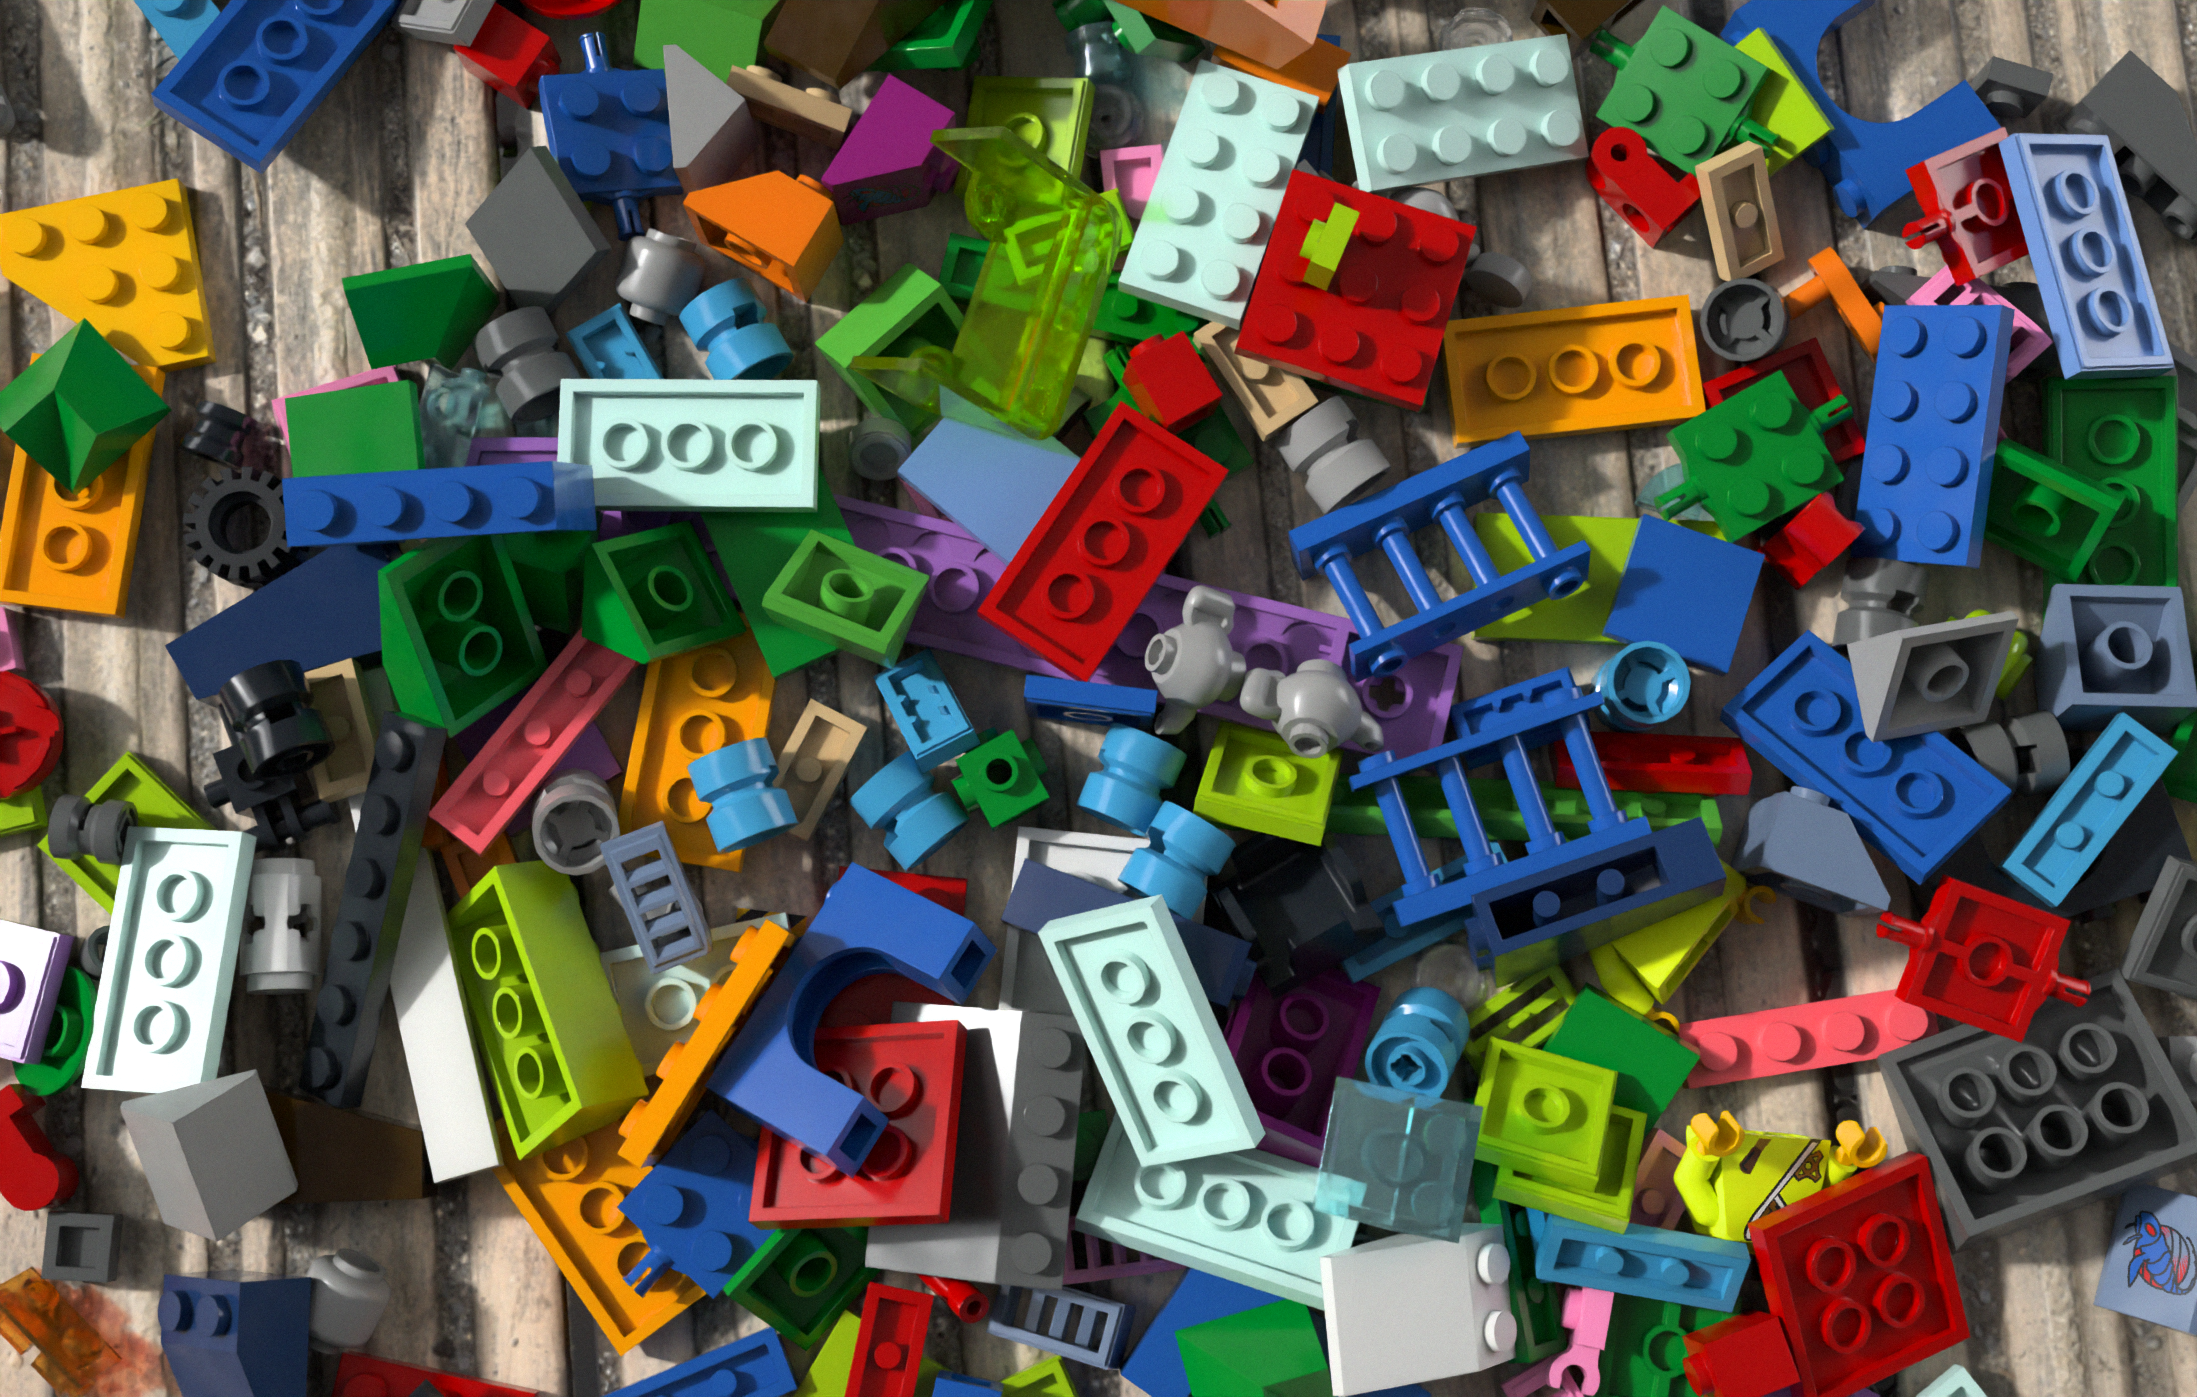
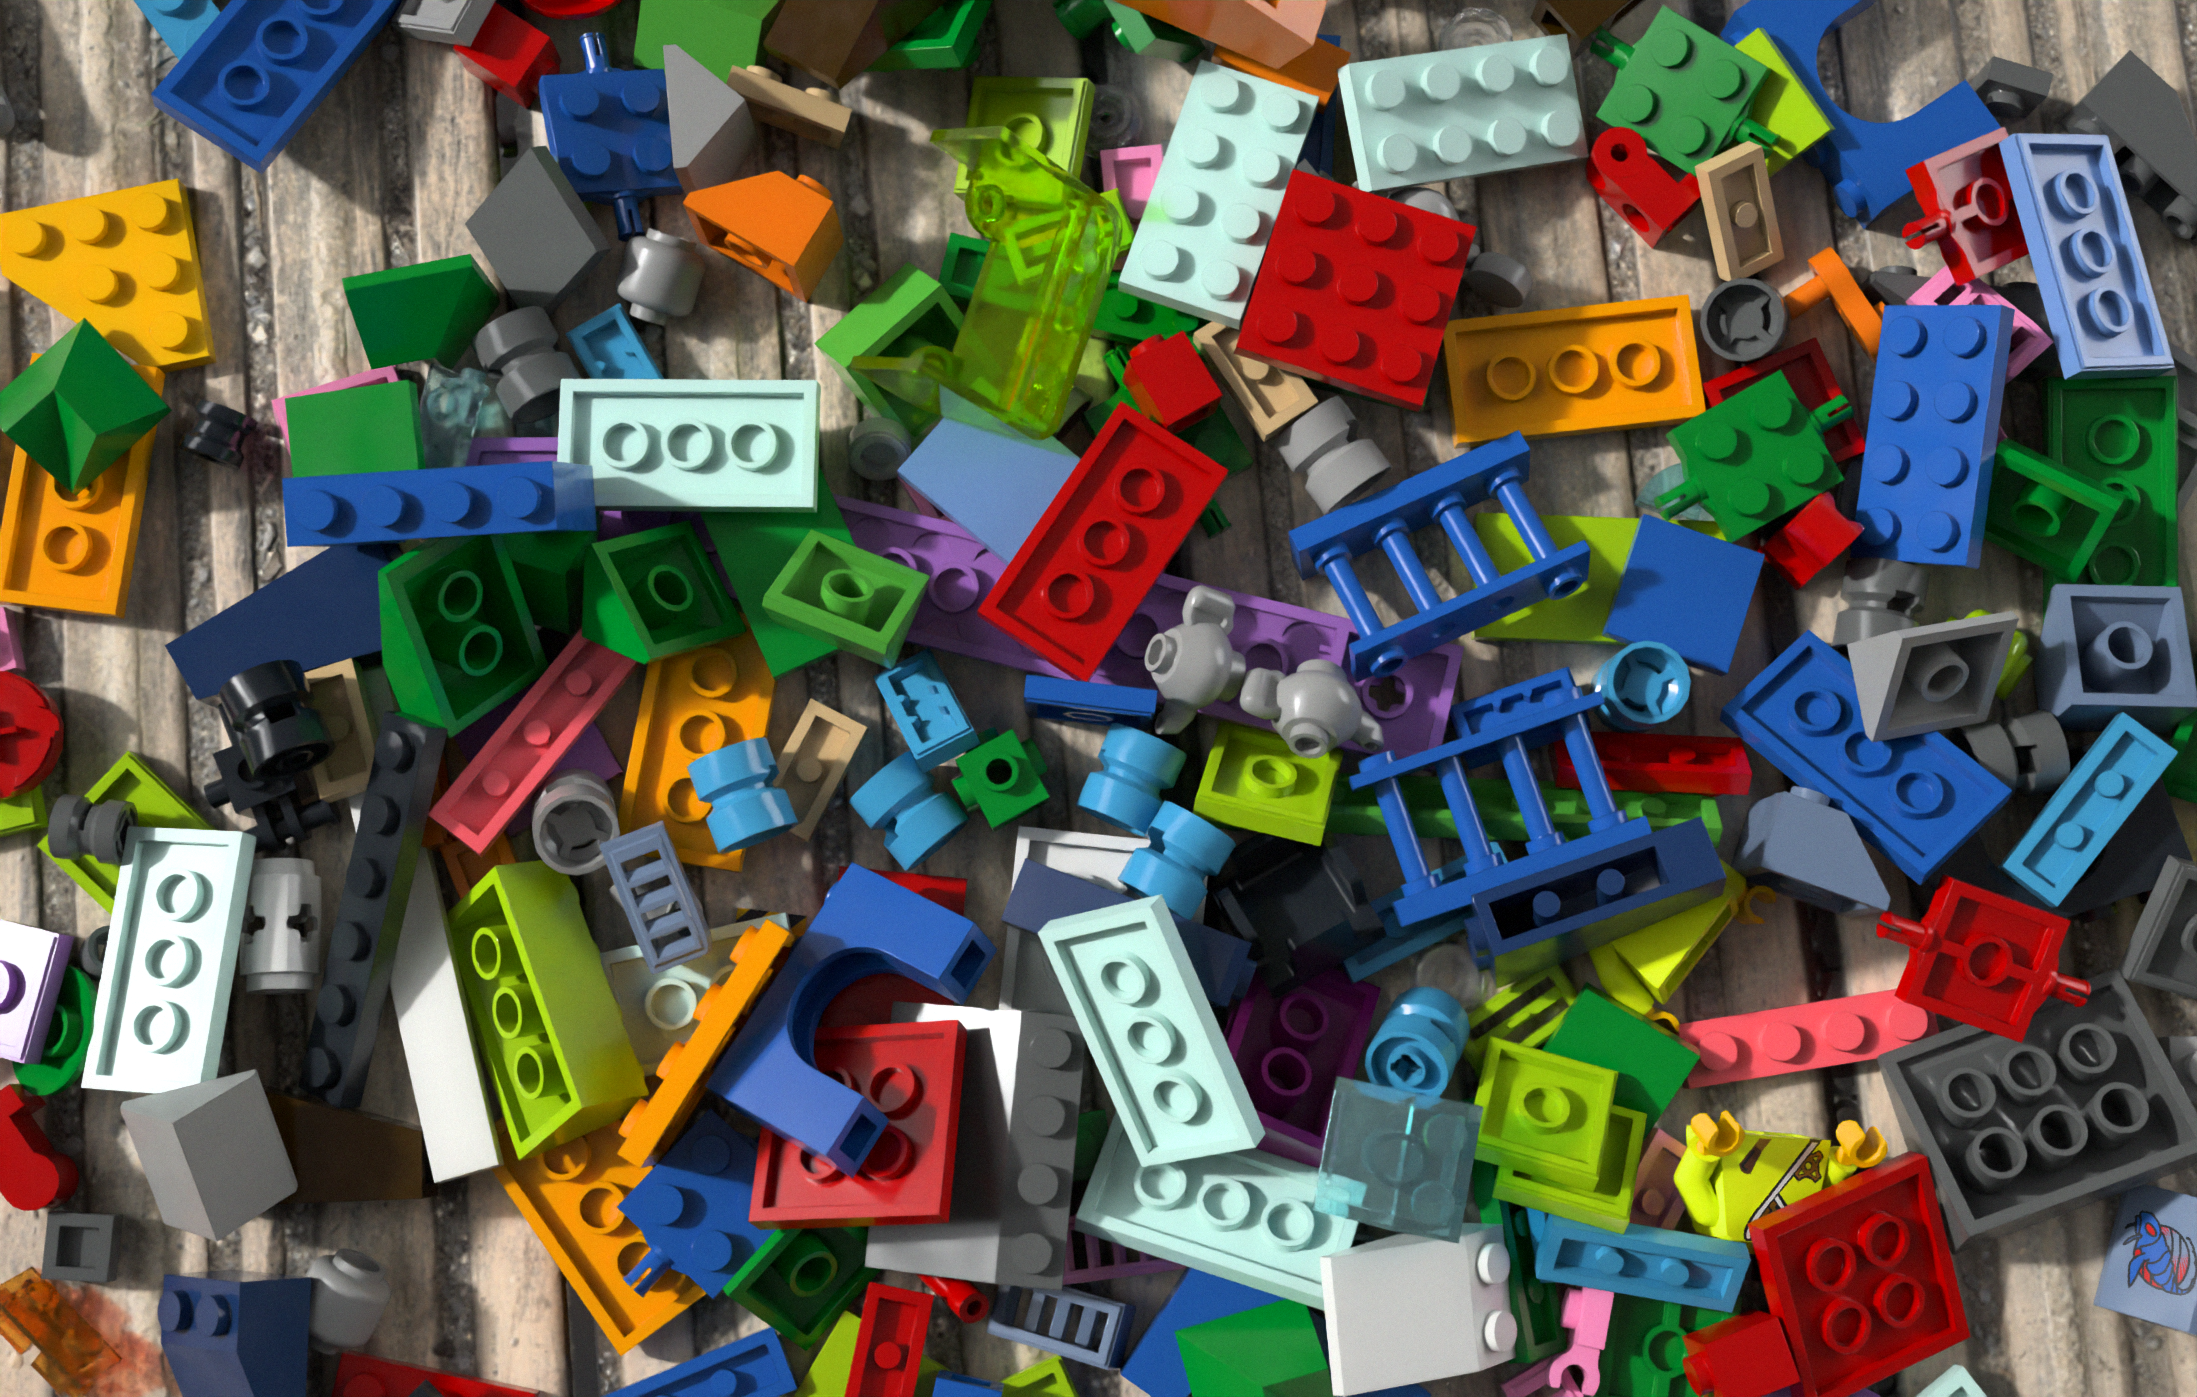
(210, 522): black tyre -> none
(732, 329): dark azure wheel -> none
(888, 156): magenta slope -> none
(1098, 54): clear light blue wheel -> none
(1326, 245): lime plate -> none

